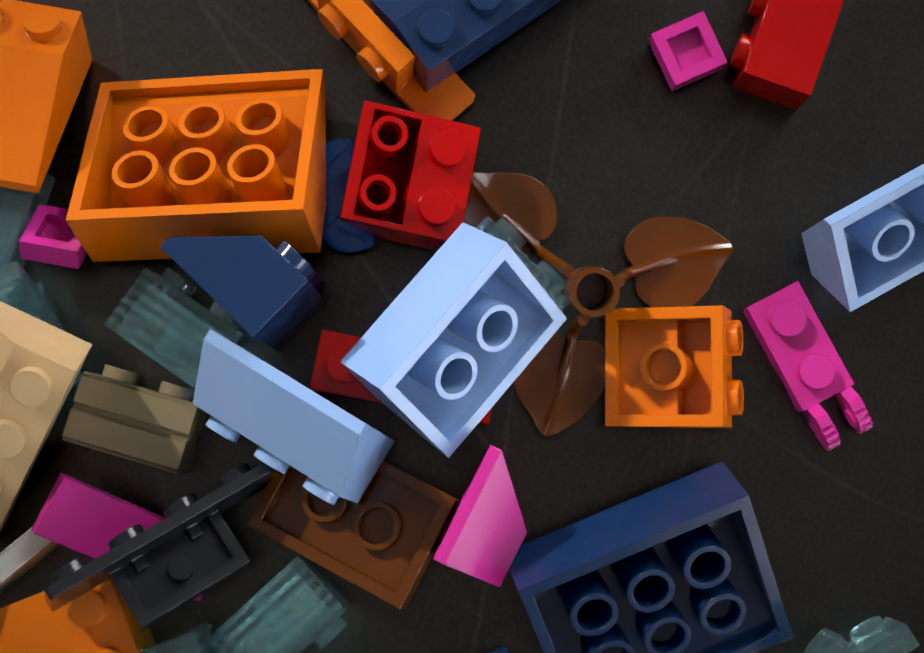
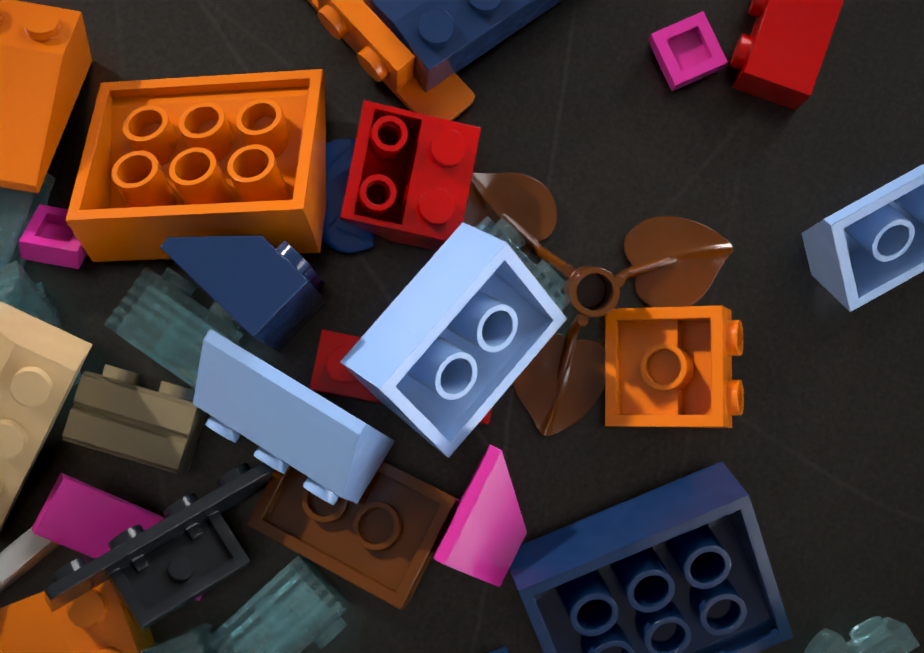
(806, 361): dark pink hinge -> none

